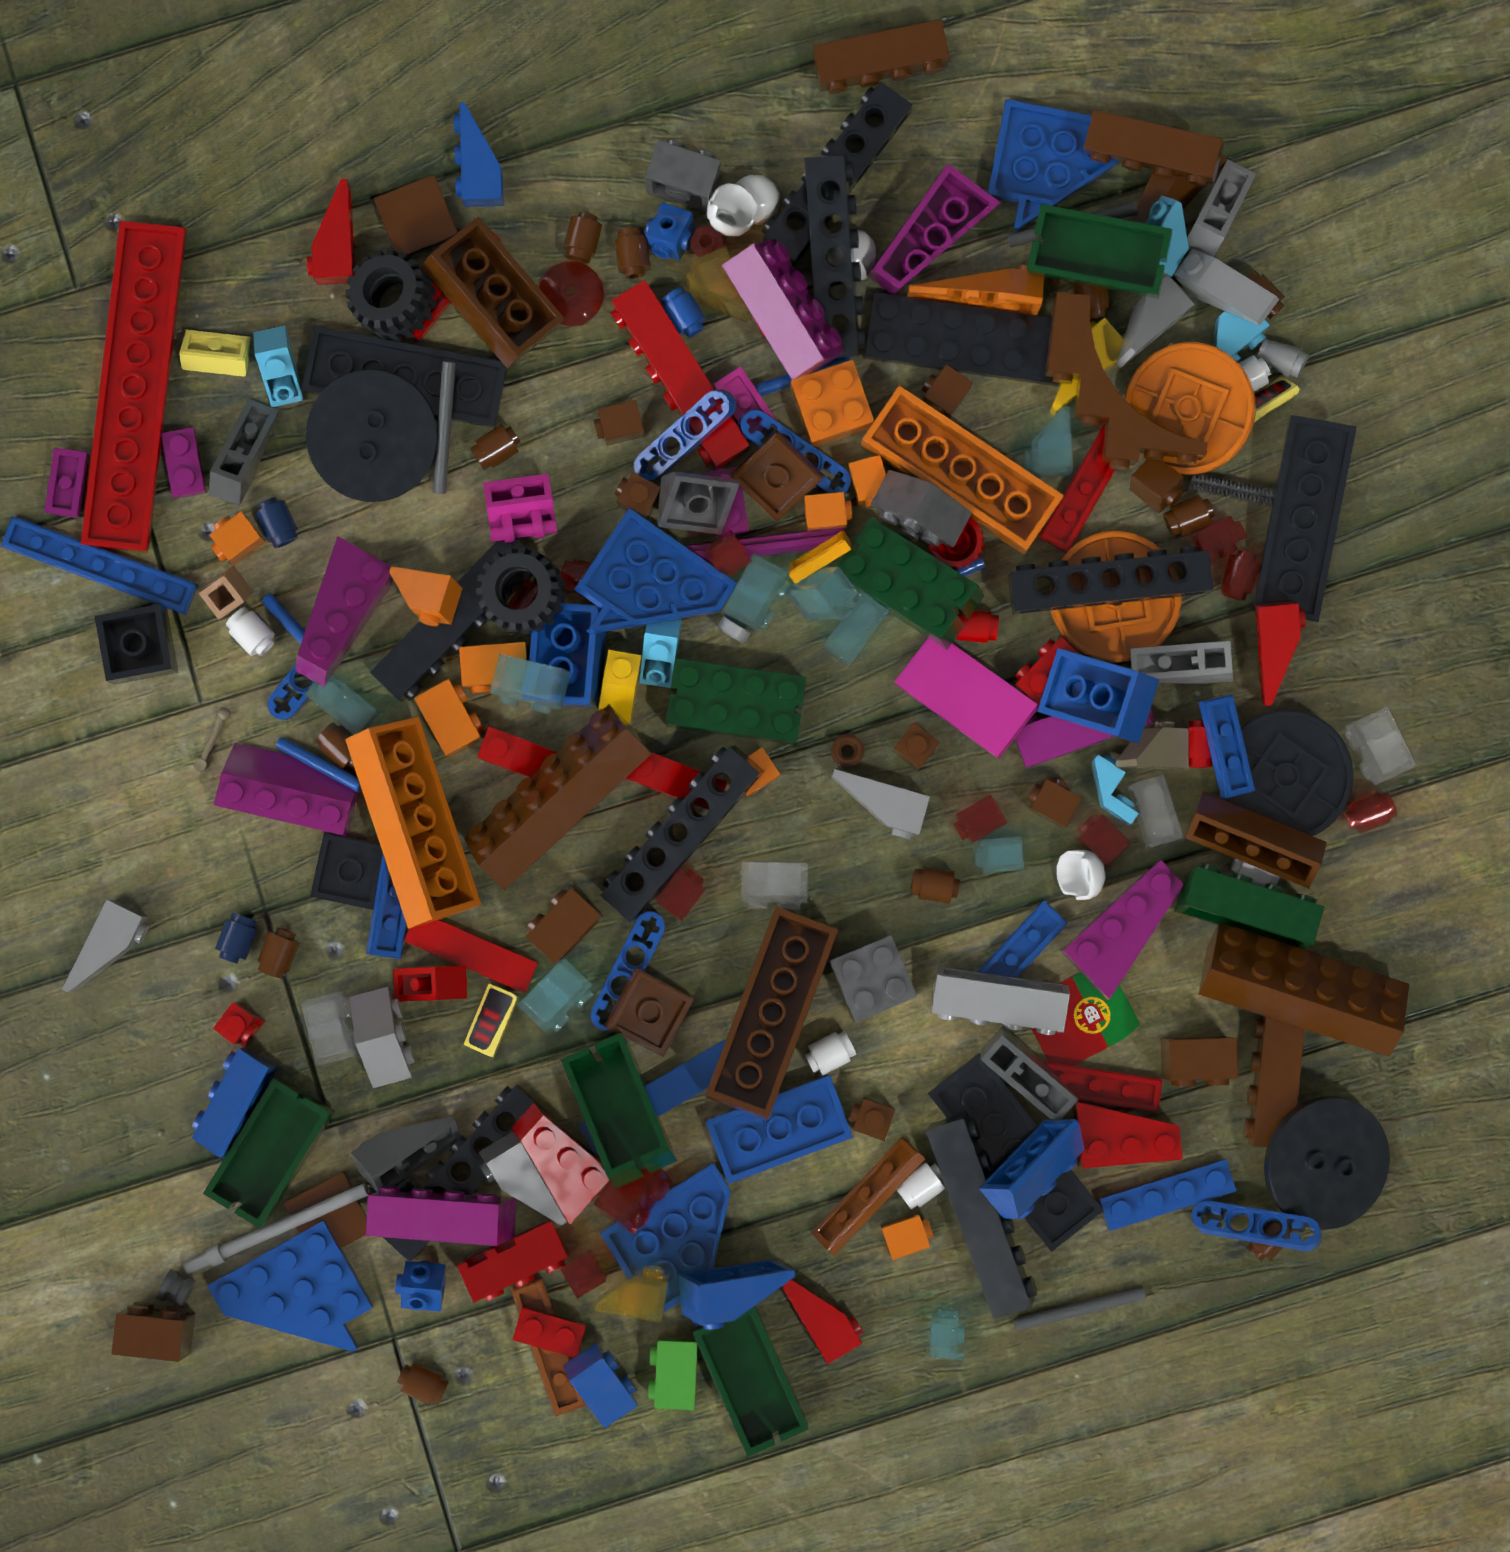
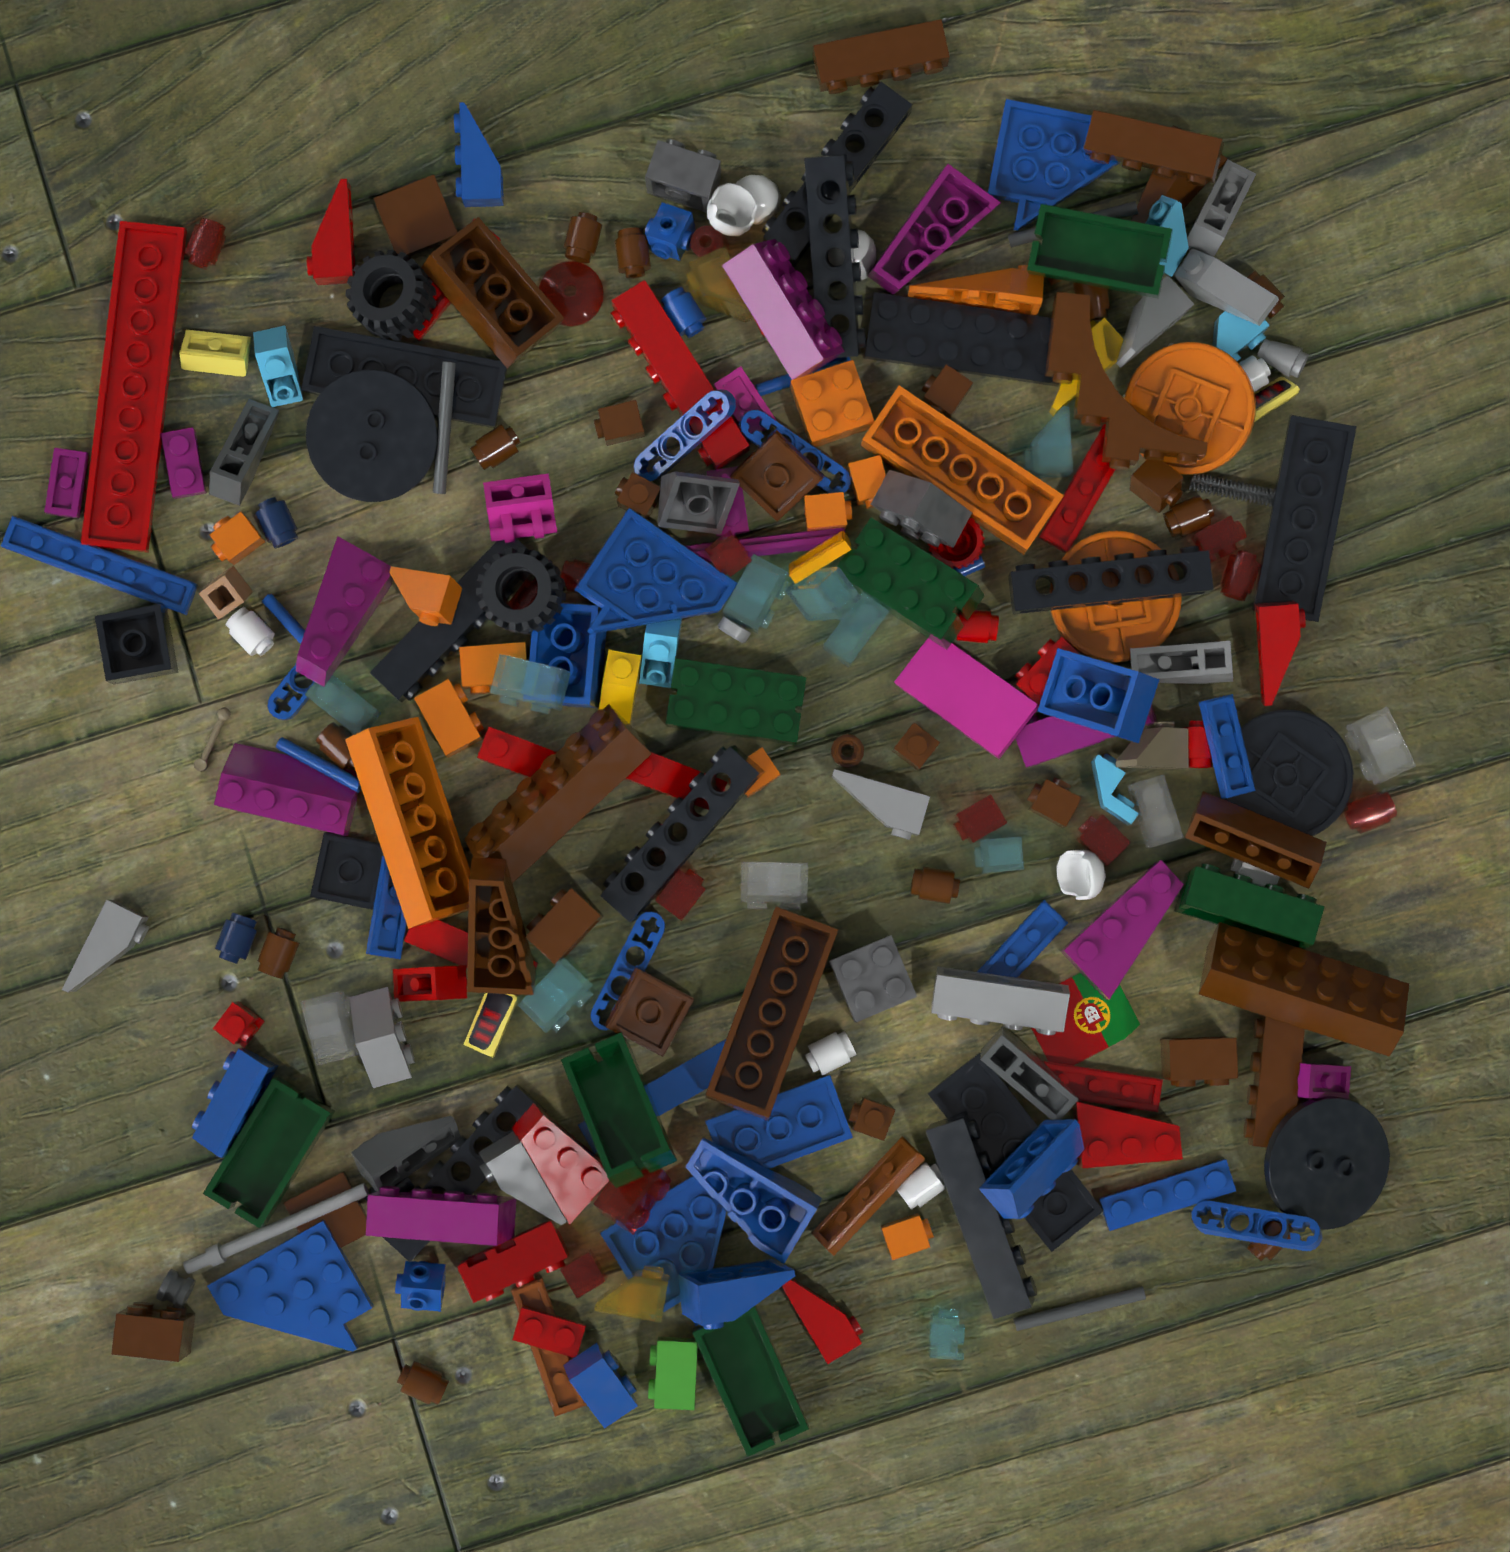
(205, 243): none -> clear red brick
(496, 934): none -> reddish brown wedge
(760, 1200): none -> blue wedge
(1323, 1080): none -> magenta plate

